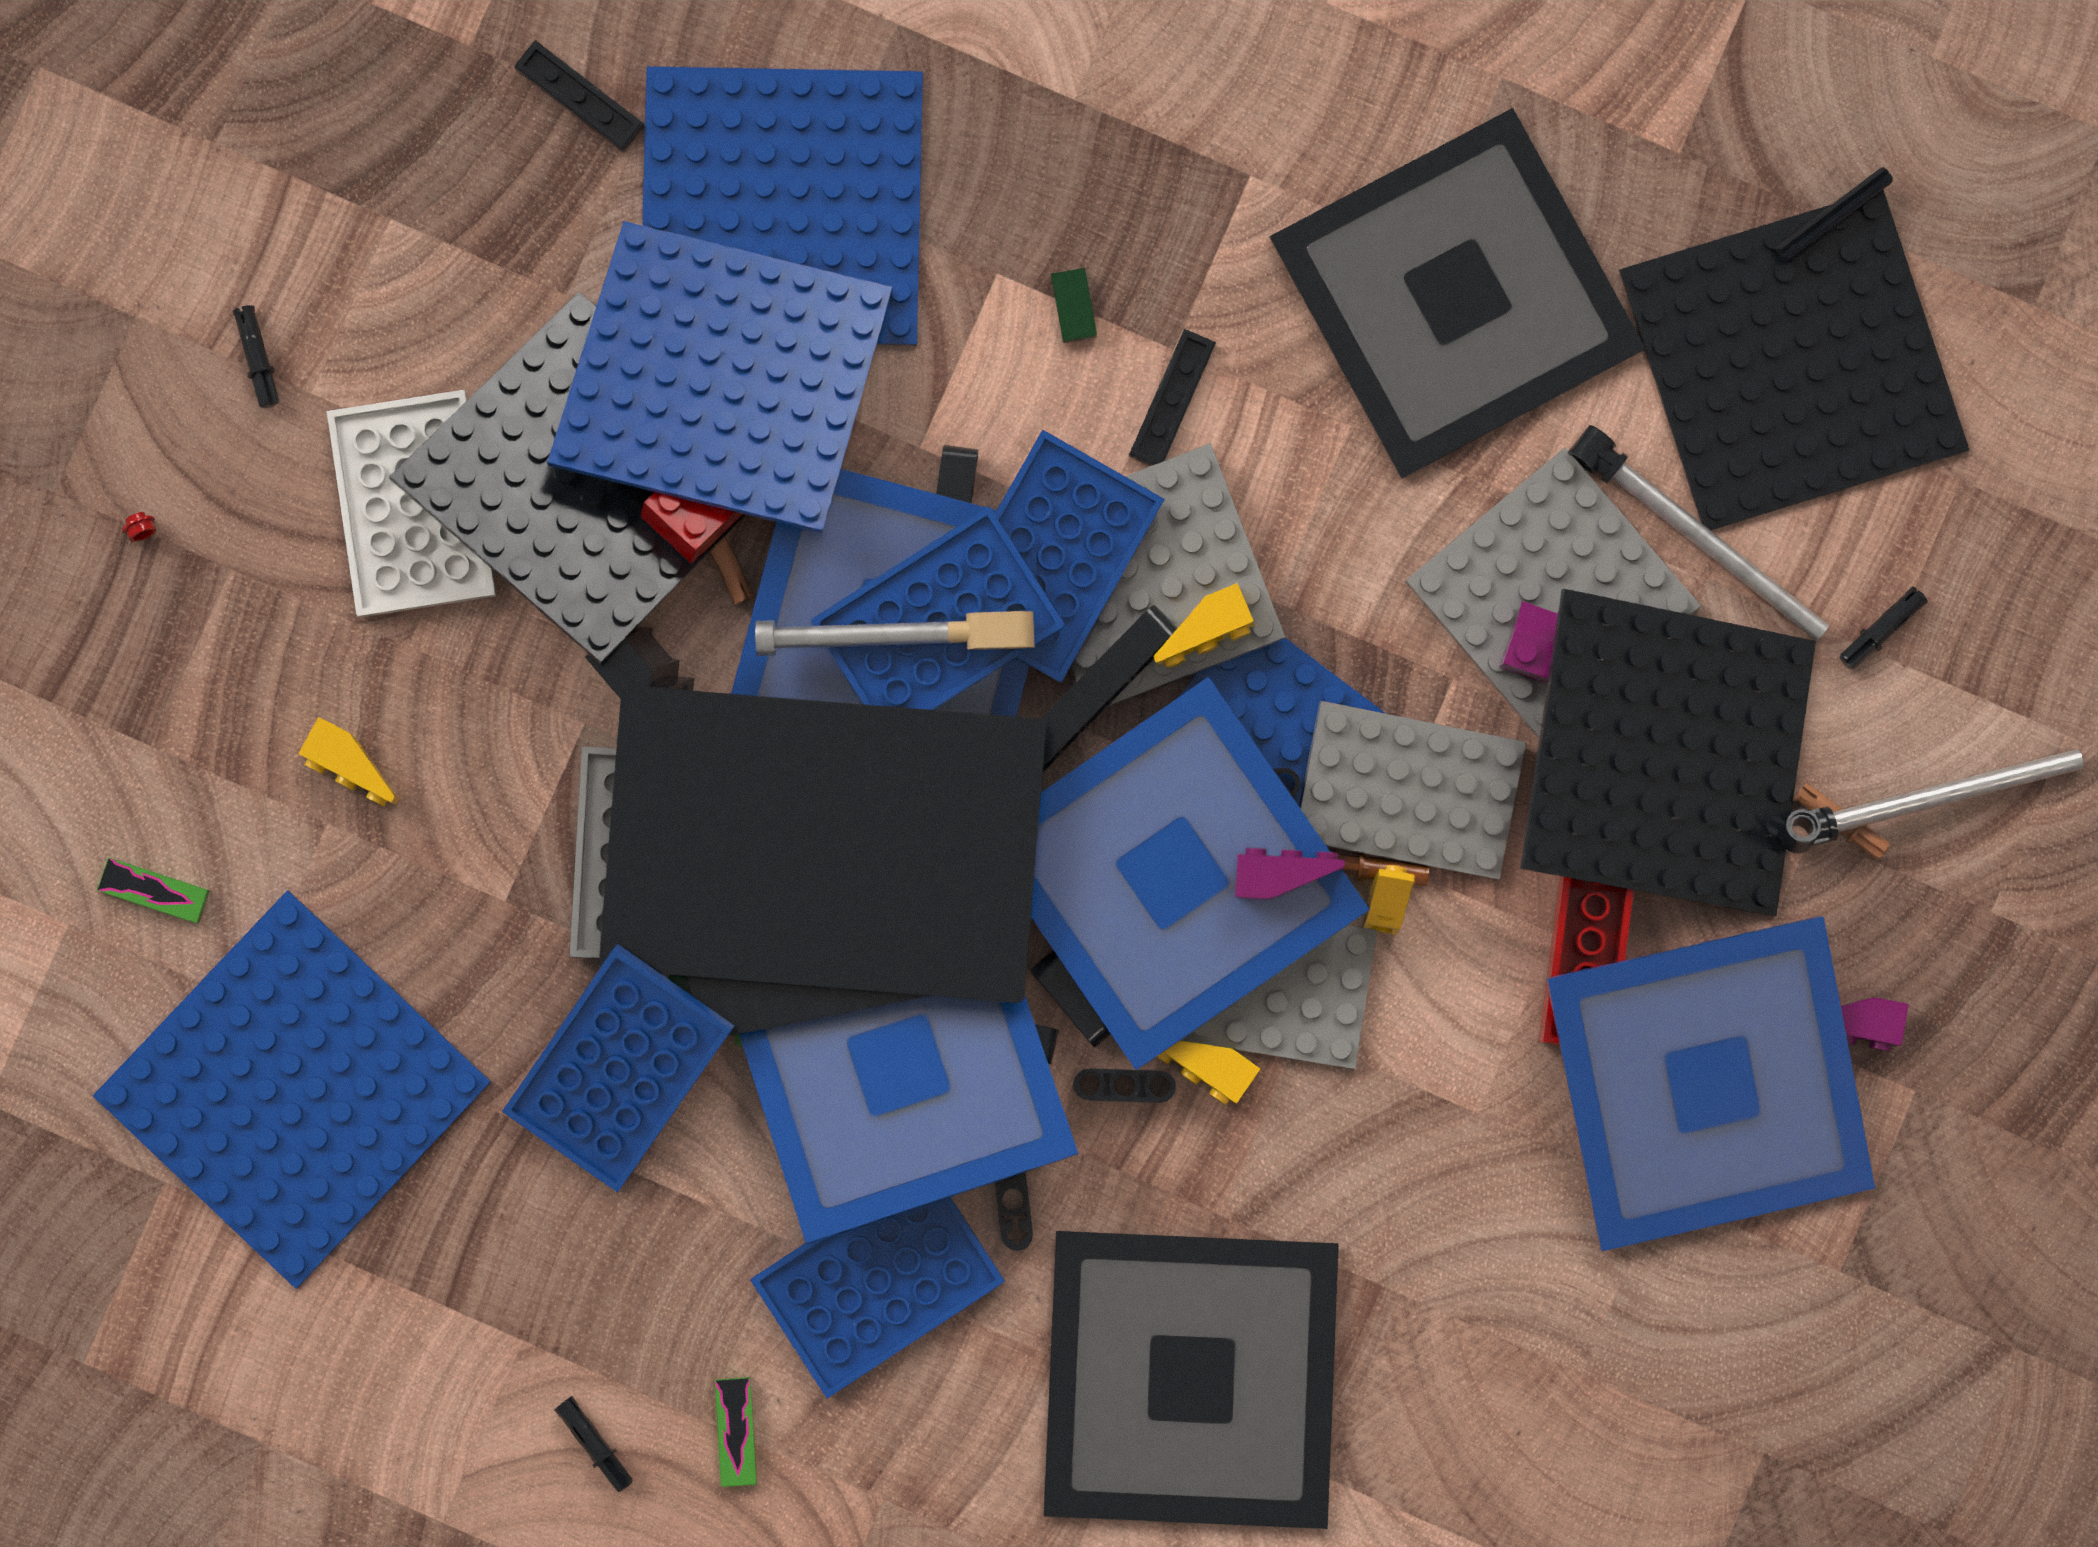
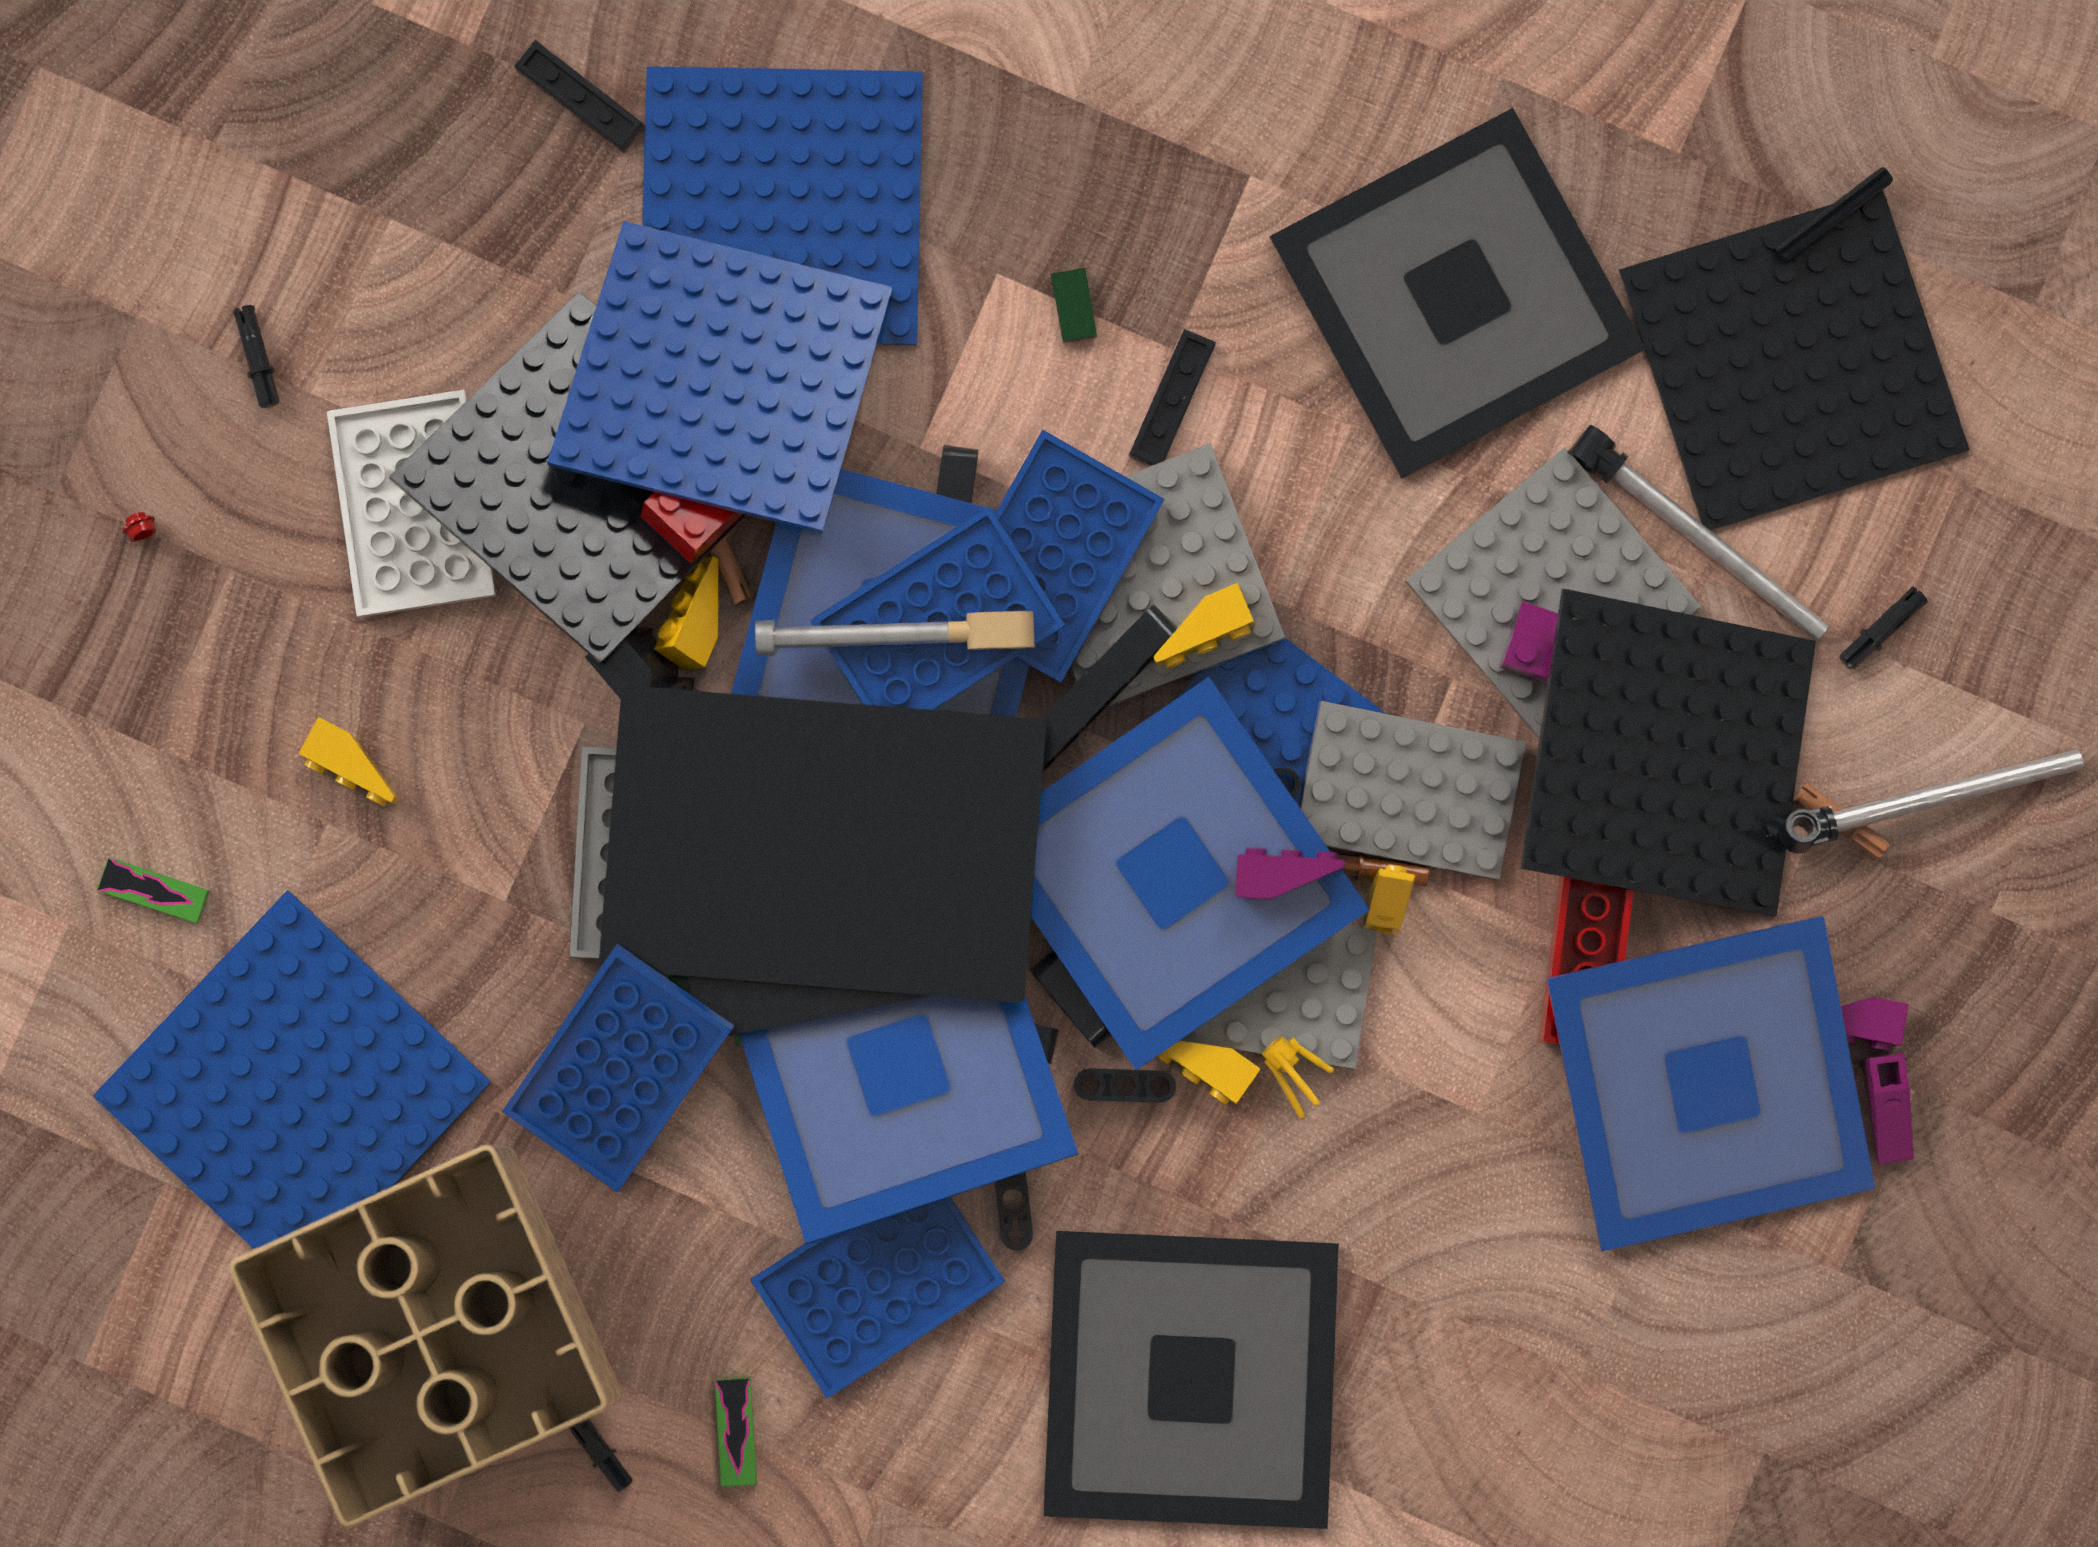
(425, 1332): none -> tan piece
(693, 621): none -> yellow slope
(1282, 1057): none -> yellow plant
(1889, 1107): none -> magenta slope

